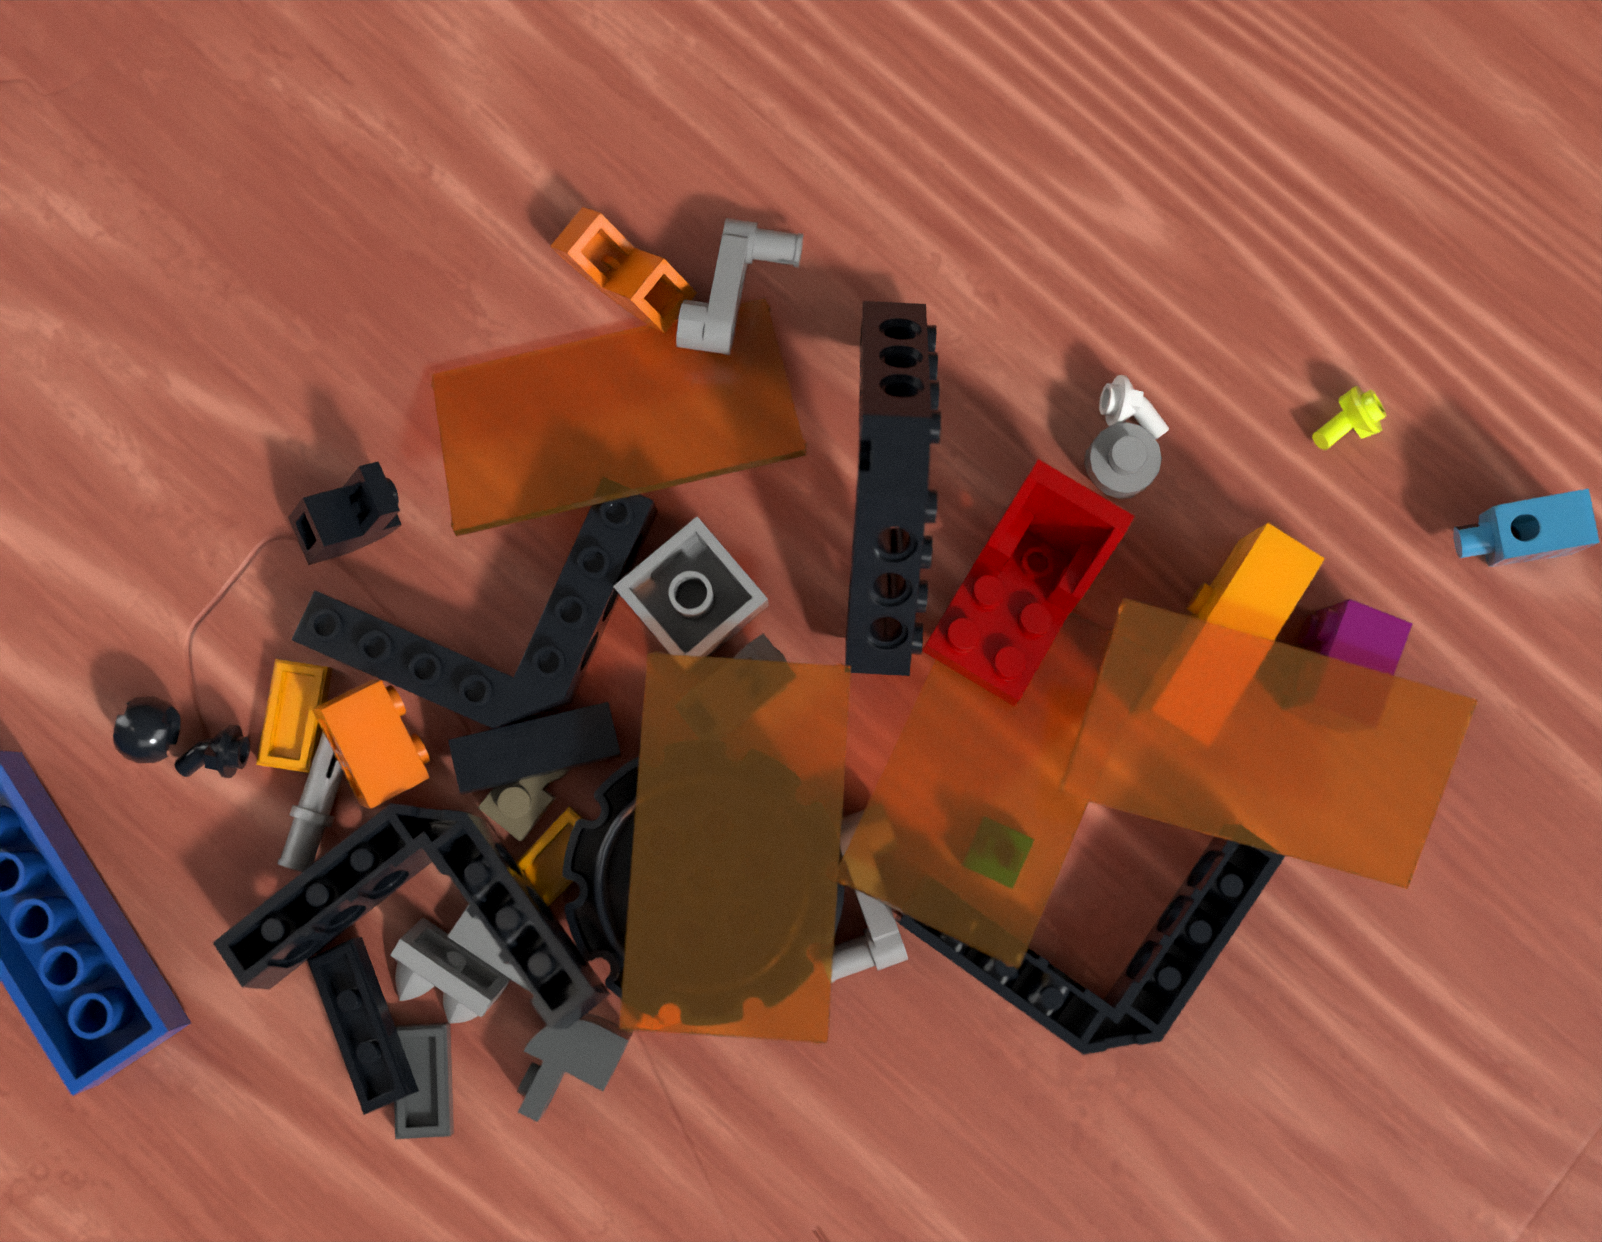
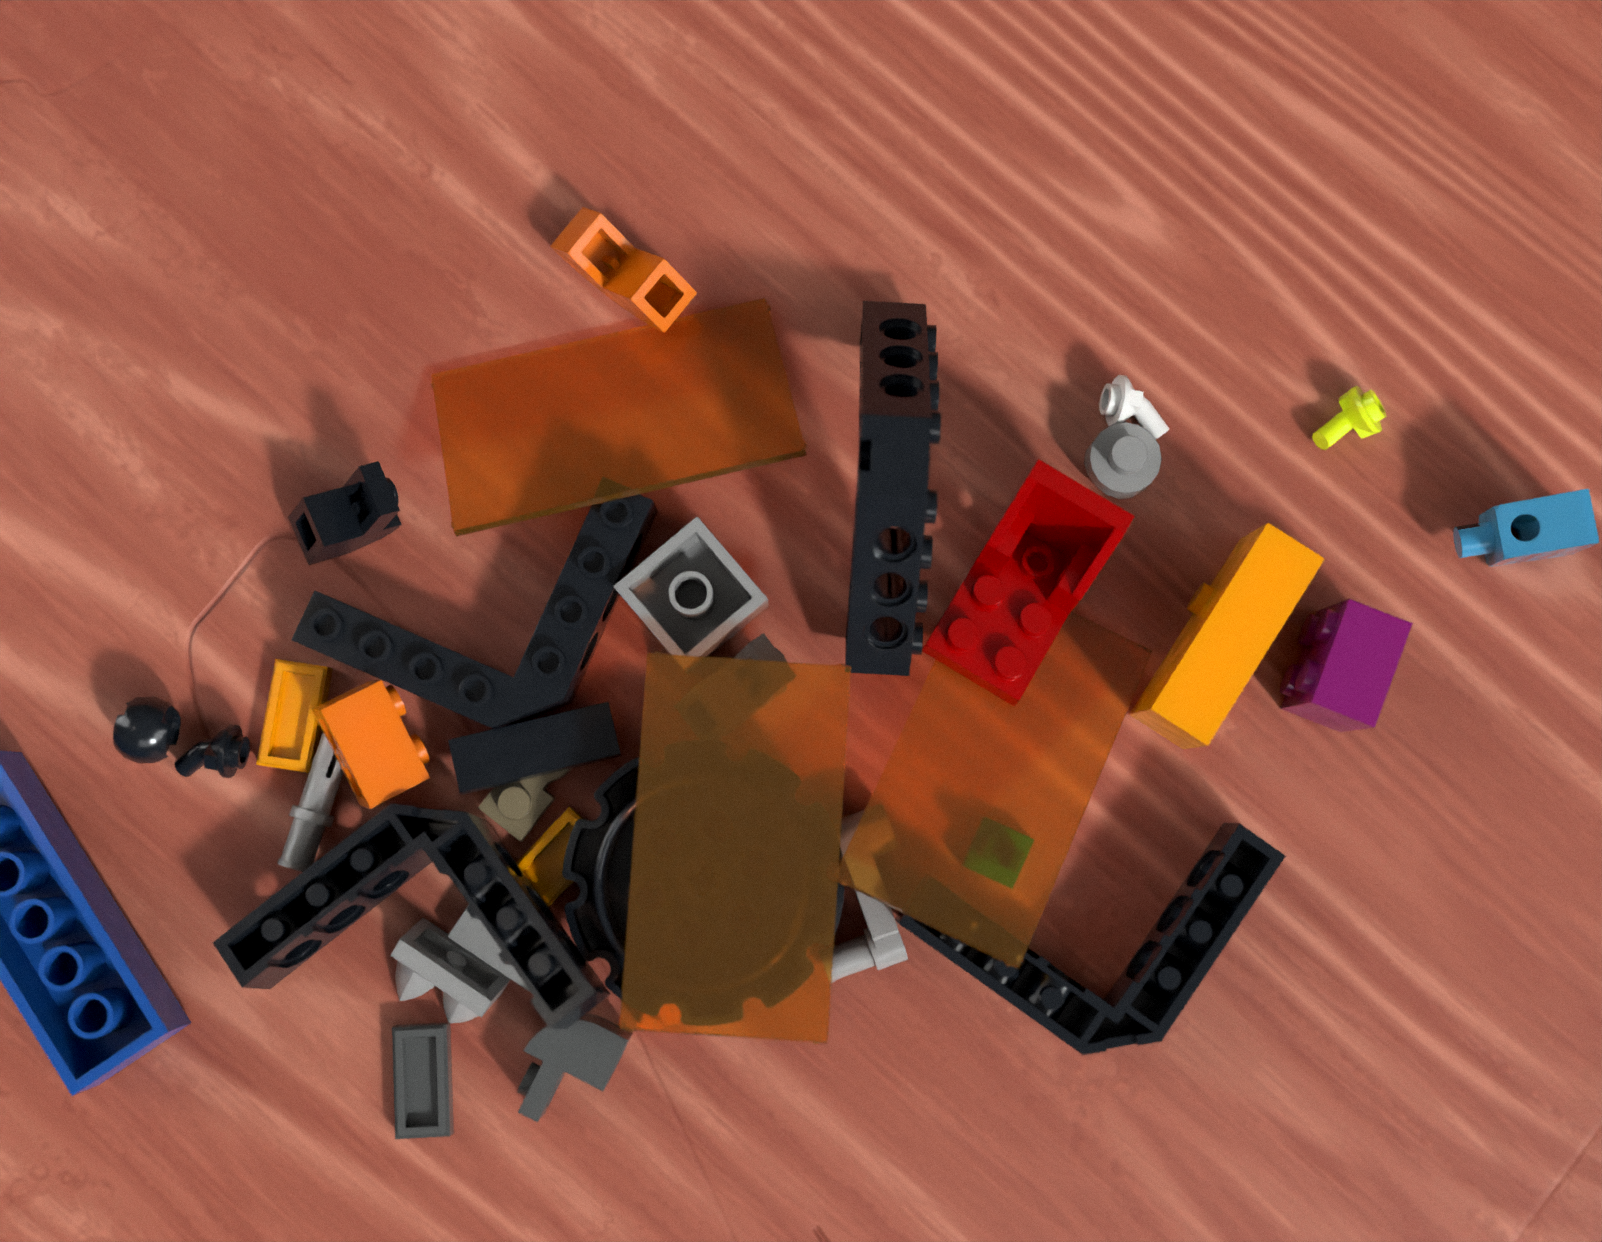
(362, 1025): black tile -> none
(714, 323): light grey beam -> none
(1266, 744): clear orange piece -> none

